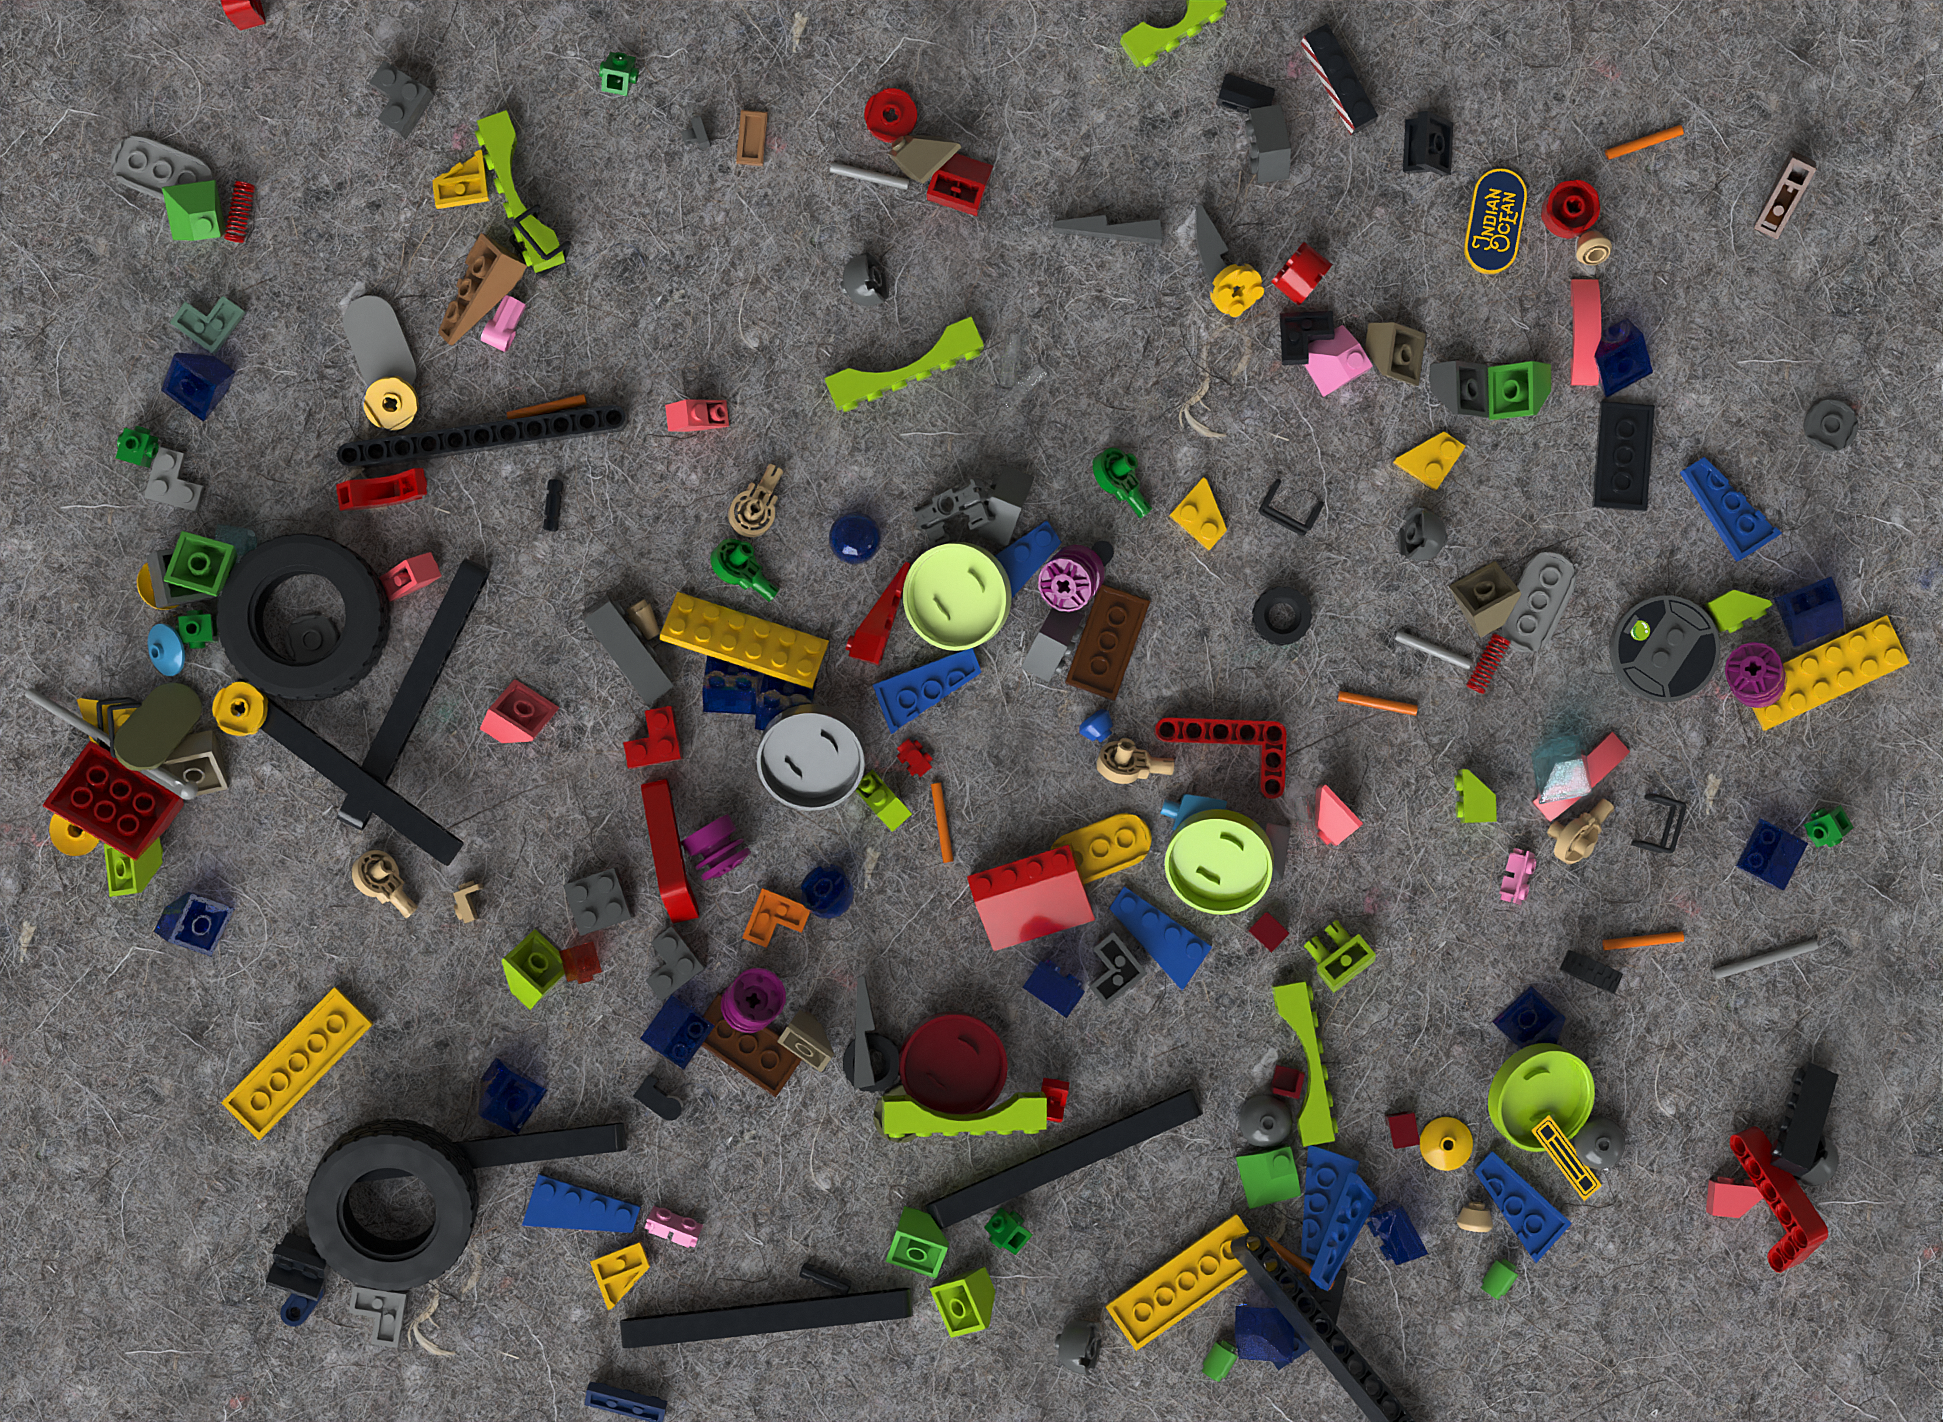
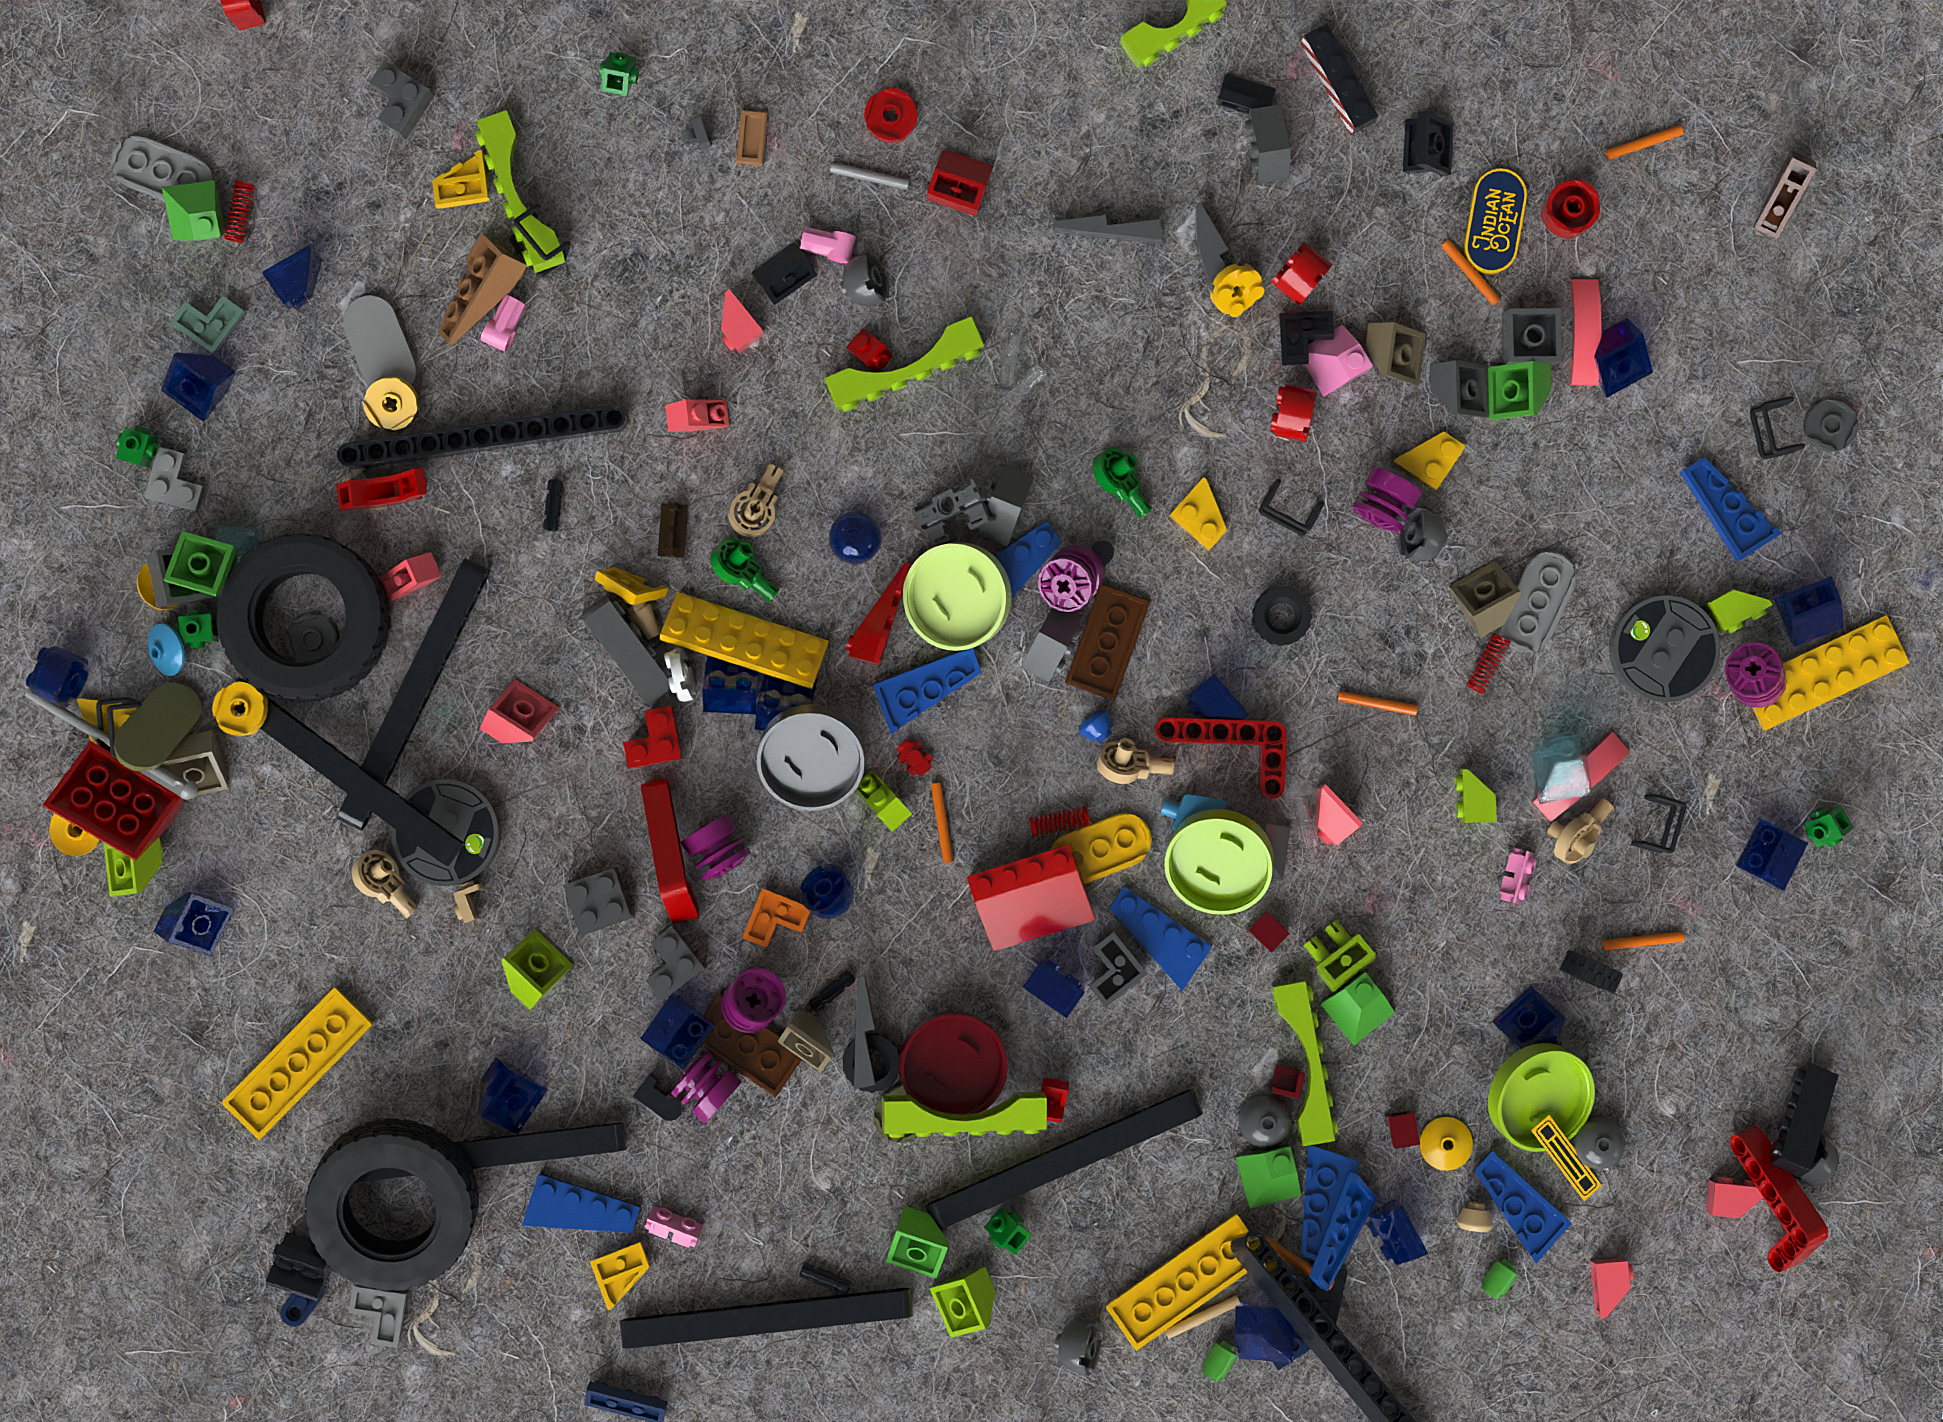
(58, 675): none -> clear blue brick
(295, 277): none -> clear blue slope
(464, 813): none -> piece
(548, 407): orange piece -> none
(580, 963): clear red brick -> none
(629, 586): none -> yellow wing
(672, 530): none -> dark brown hinge
(682, 677): none -> white plate
(706, 1087): none -> magenta wheel
(738, 325): none -> coral slope
(784, 273): none -> black panel
(832, 991): none -> black axle
(836, 245): none -> bright pink piece
(869, 351): none -> red bracket
(922, 155): dark tan slope -> none
(1084, 818): none -> red piece
(1202, 1317): none -> tan piece
(1215, 701): none -> clear blue slope
(1294, 413): none -> red brick
(1358, 1007): none -> bright green slope
(1388, 496): none -> magenta wheel
(1433, 649): light grey piece -> none
(1470, 272): none -> orange bar
(1532, 335): none -> dark grey brick
(1593, 248): tan cone -> none
(1610, 1283): none -> coral slope
(1623, 456): black tile -> none
(1764, 959): light grey bar -> none
(1775, 452): none -> black piece

